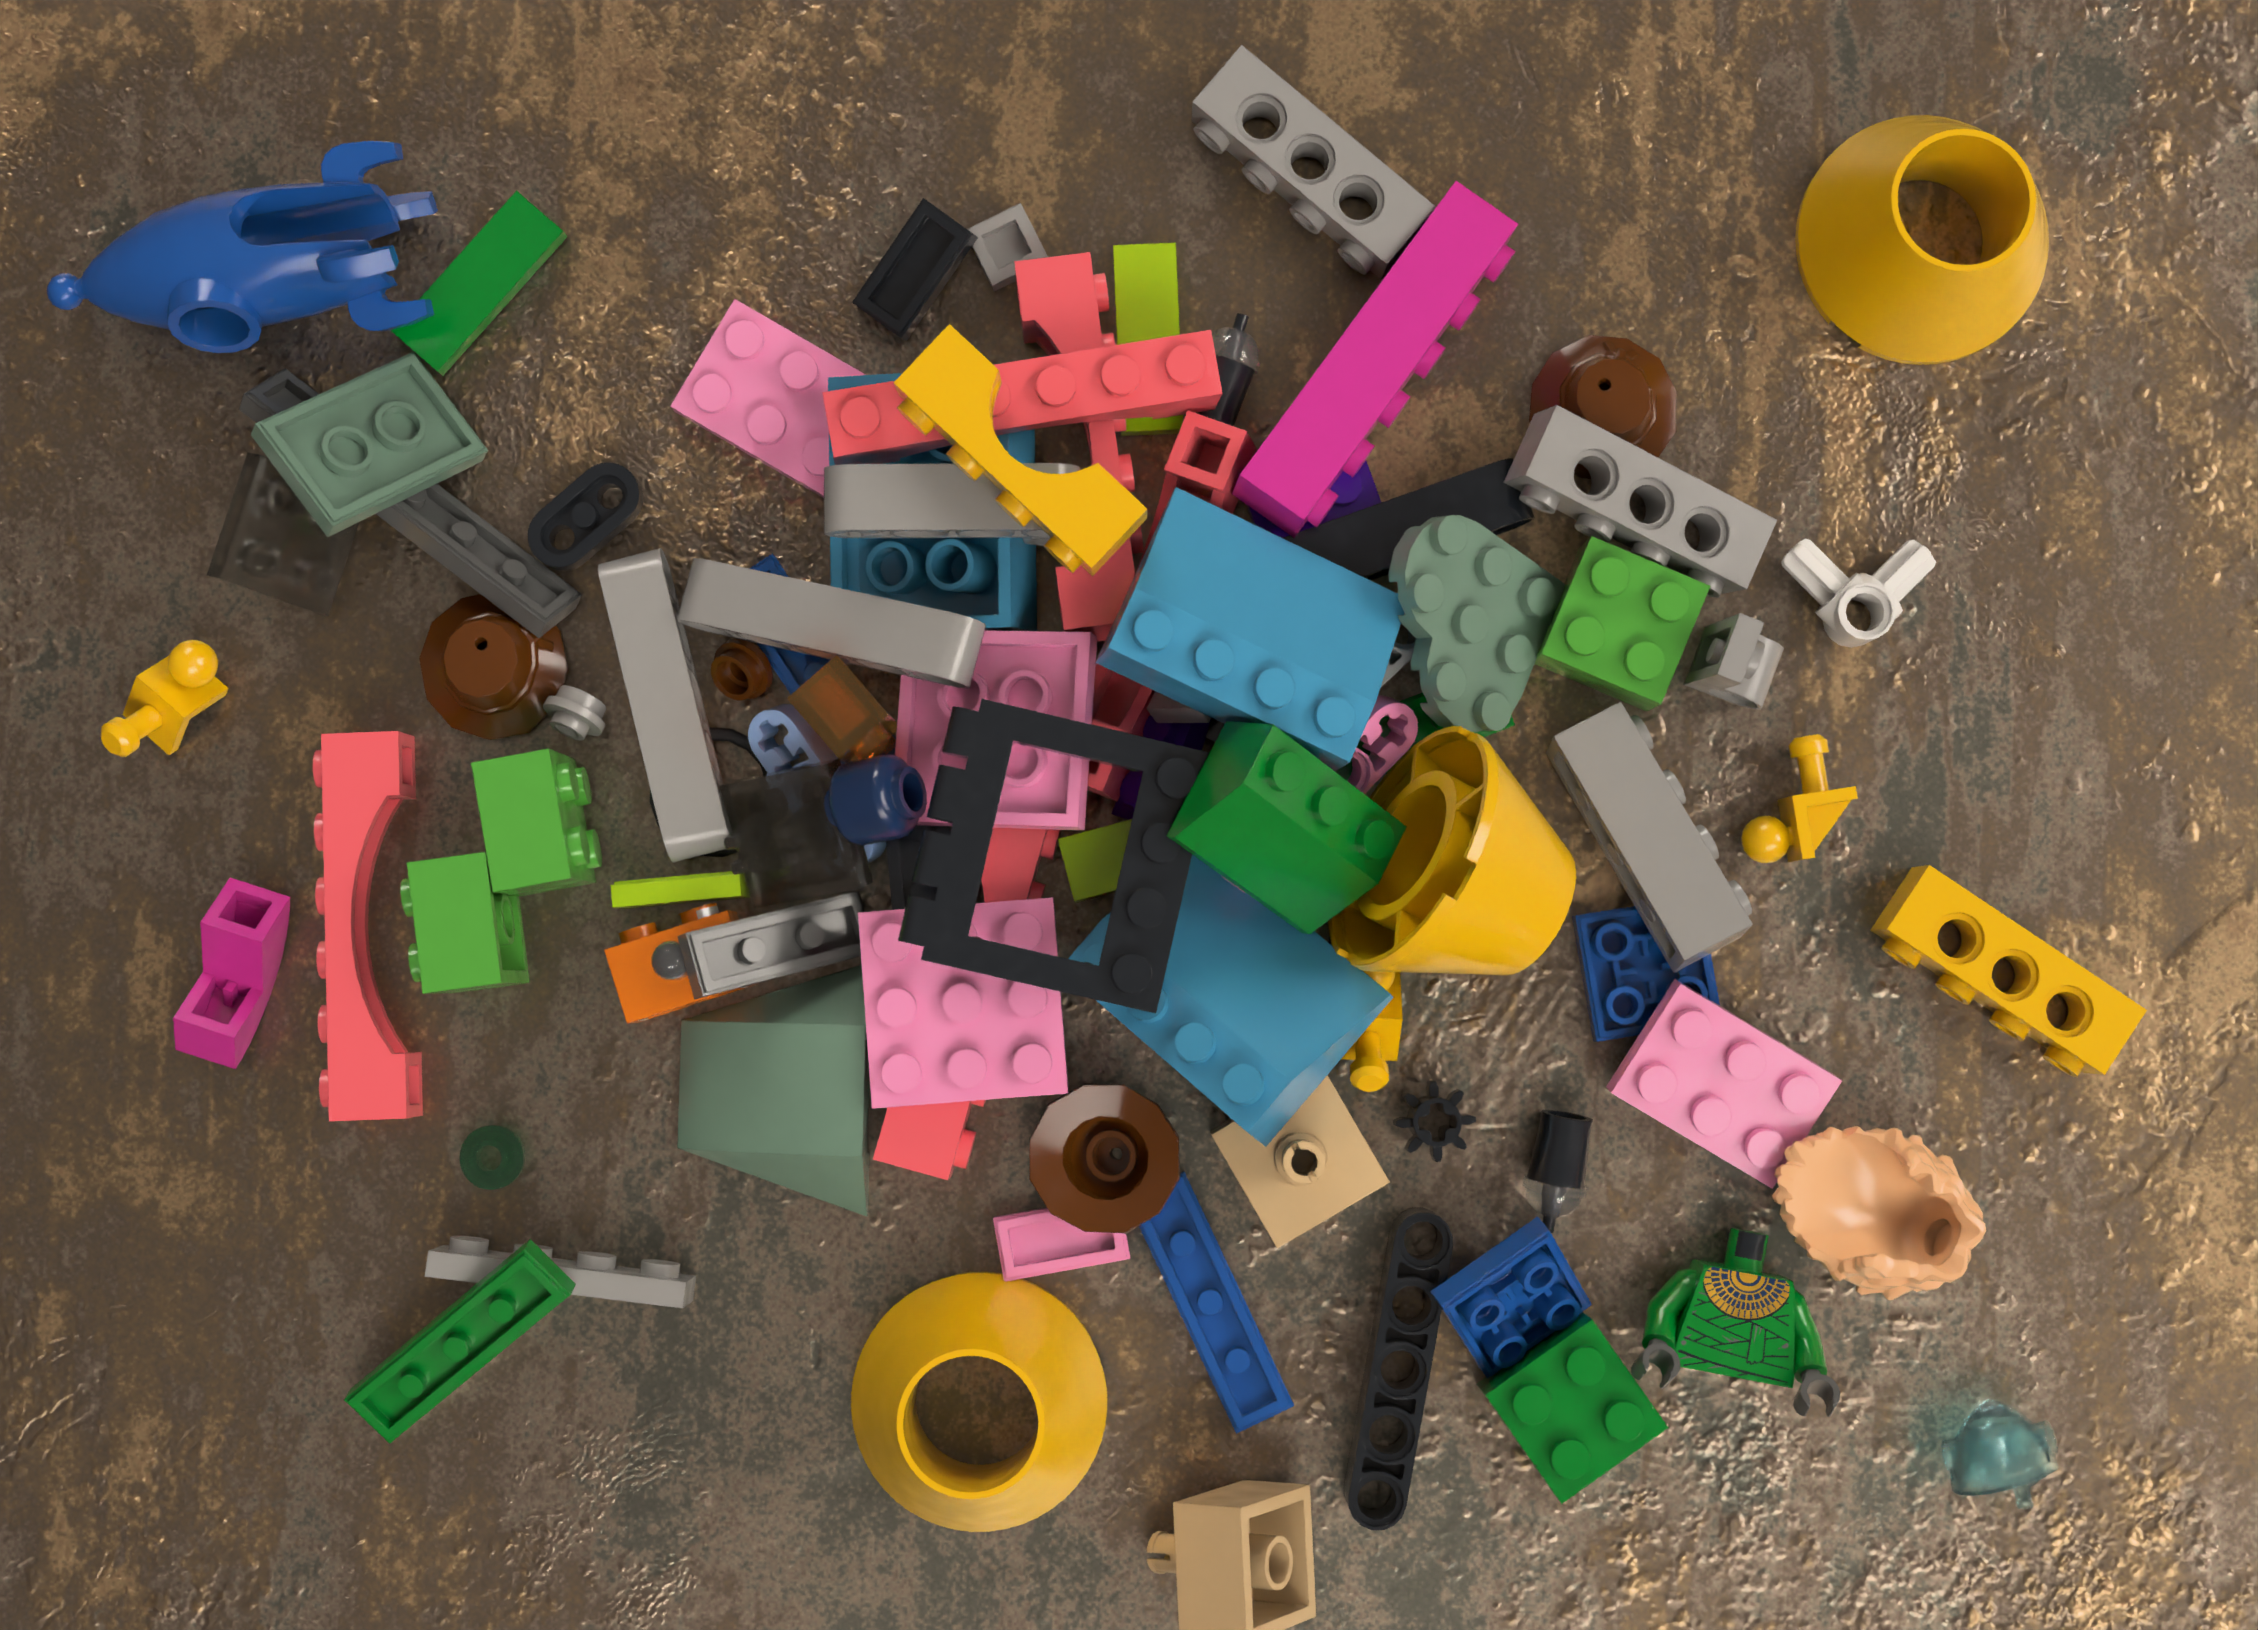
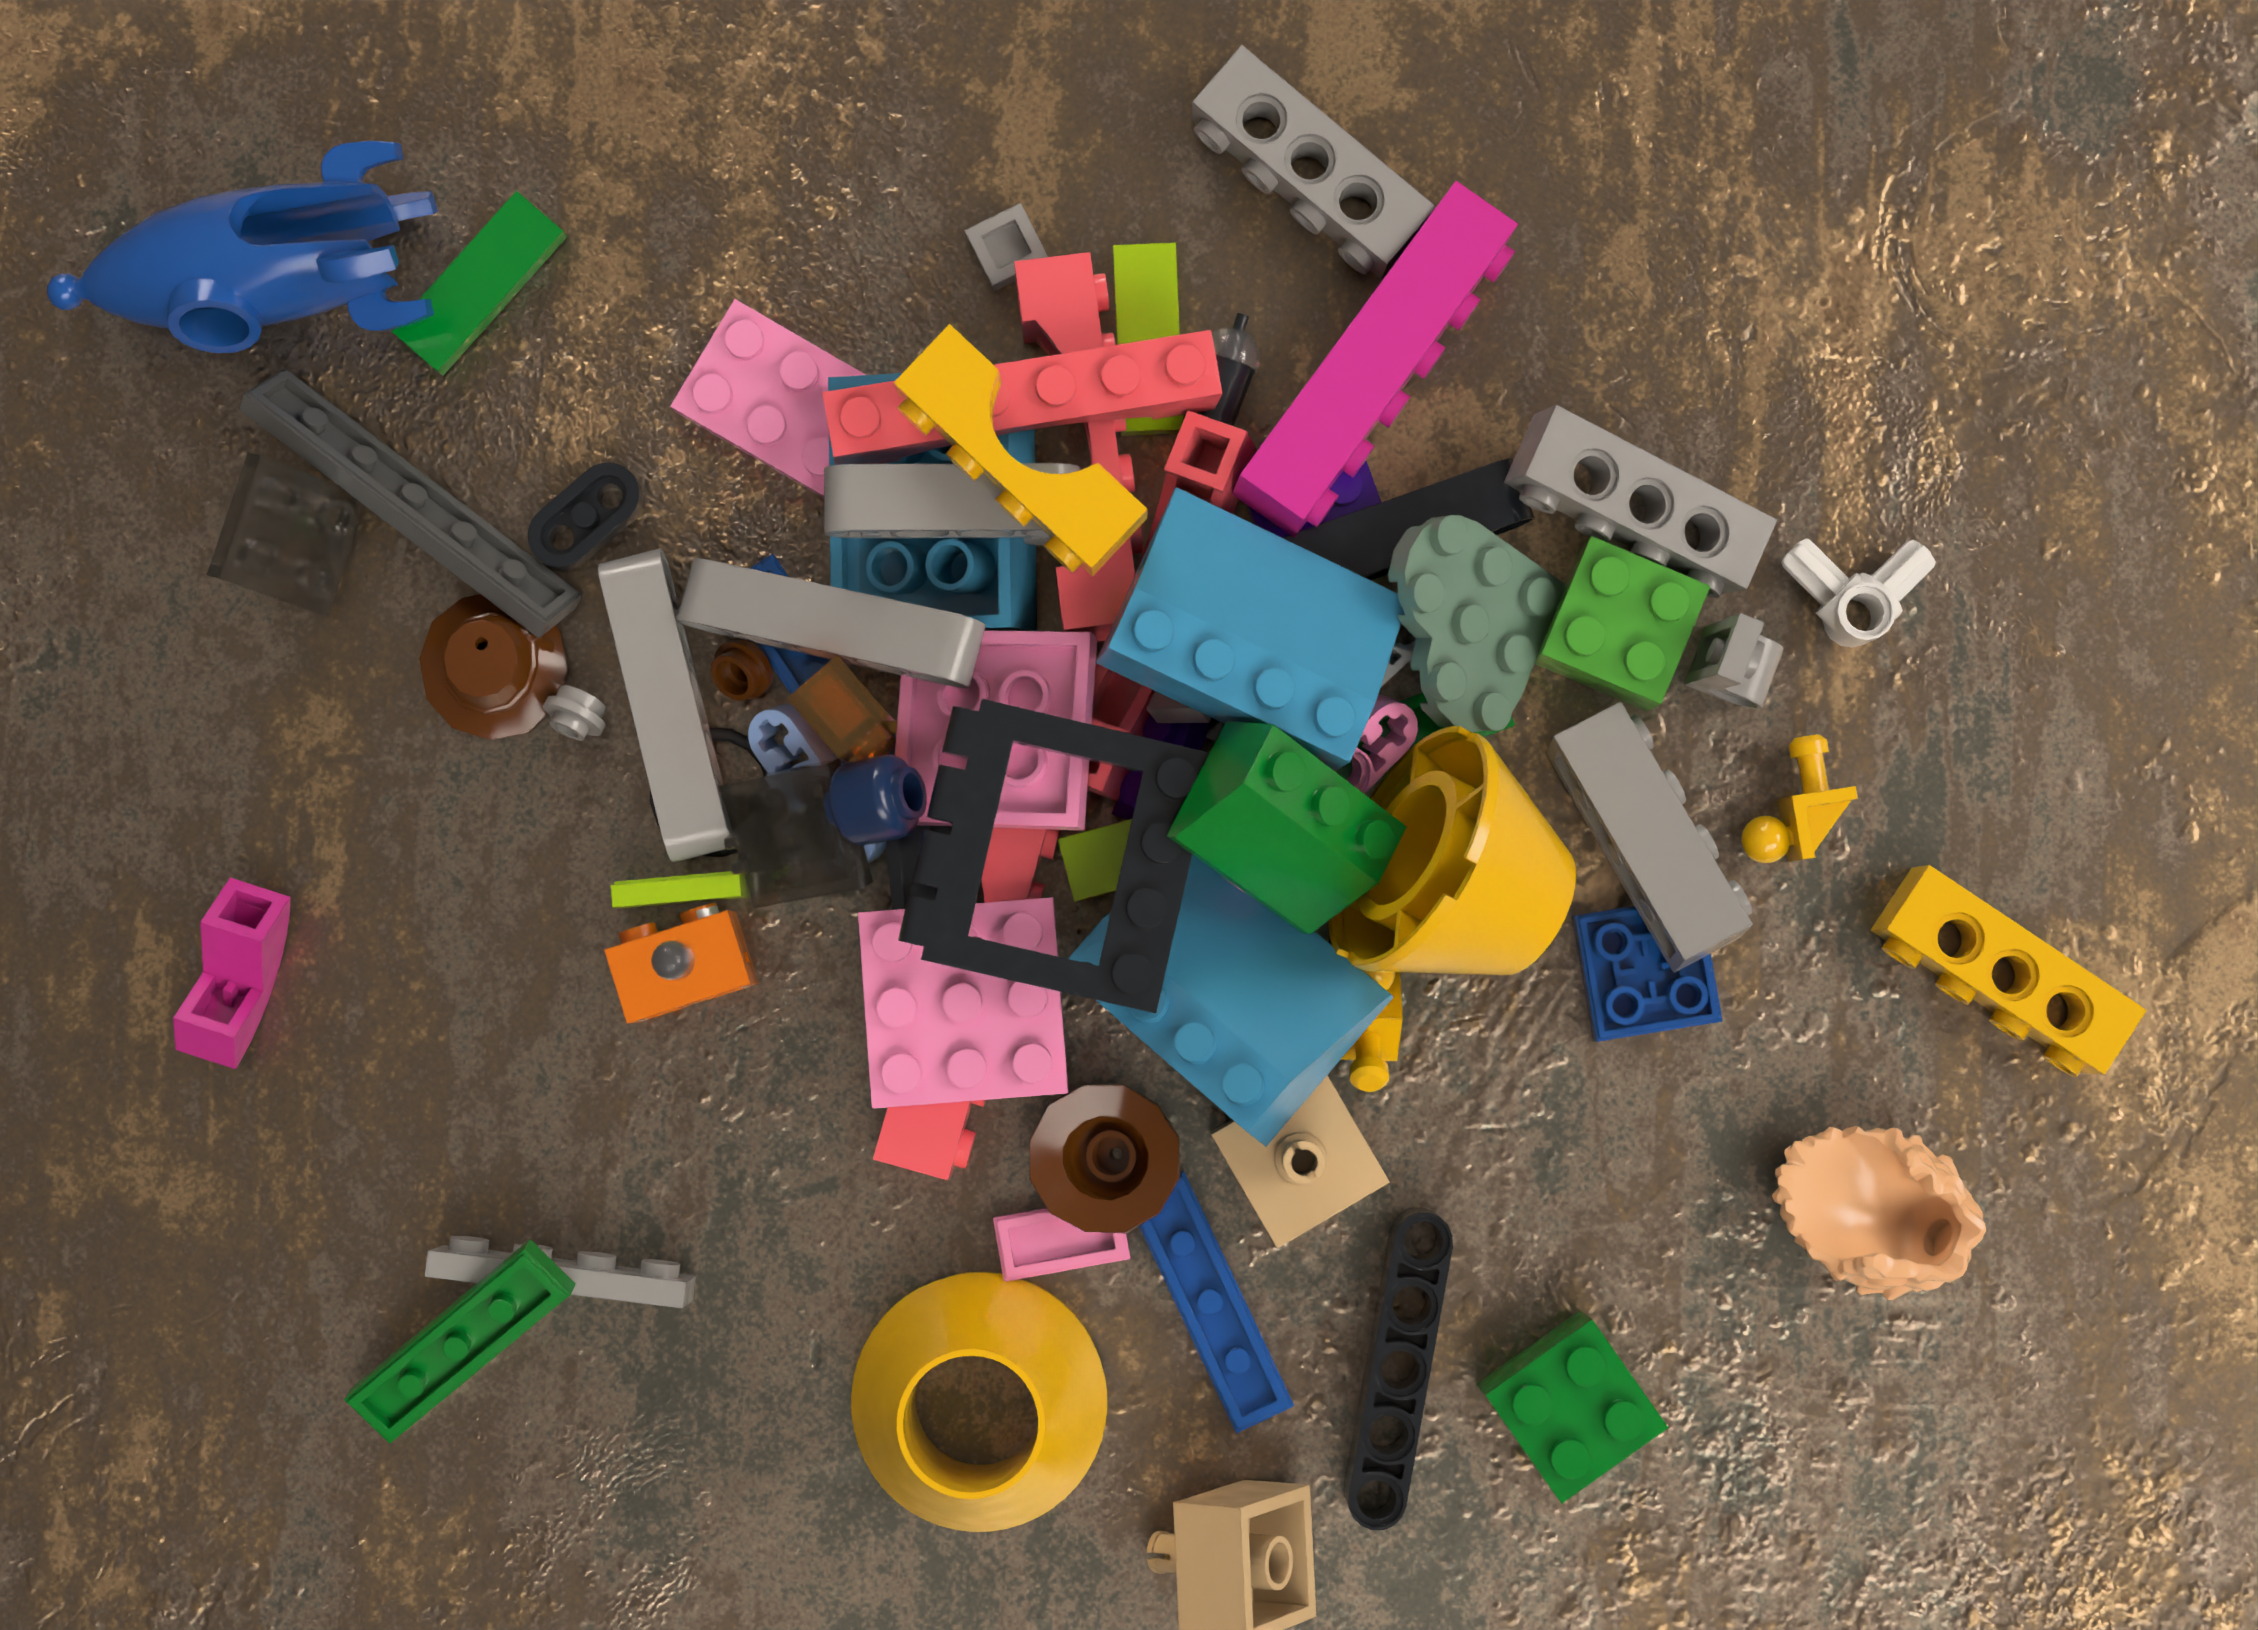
(166, 700): yellow piece -> none
(362, 788): coral arch -> none
(369, 443): sand green tile -> none
(462, 927): bright green brick -> none
(511, 1152): clear green plate -> none
(536, 822): bright green brick -> none
(772, 945): tile -> none
(783, 1088): sand green wedge -> none
(914, 269): black tile -> none
(1446, 1133): black gear -> none
(1512, 1298): blue tile -> none
(1558, 1165): black piece -> none
(1635, 408): reddish brown hat -> none
(1722, 1083): bright pink plate -> none
(1737, 1325): green torso -> none
(1883, 285): yellow cone -> none
(2000, 1452): clear light blue helmet -> none

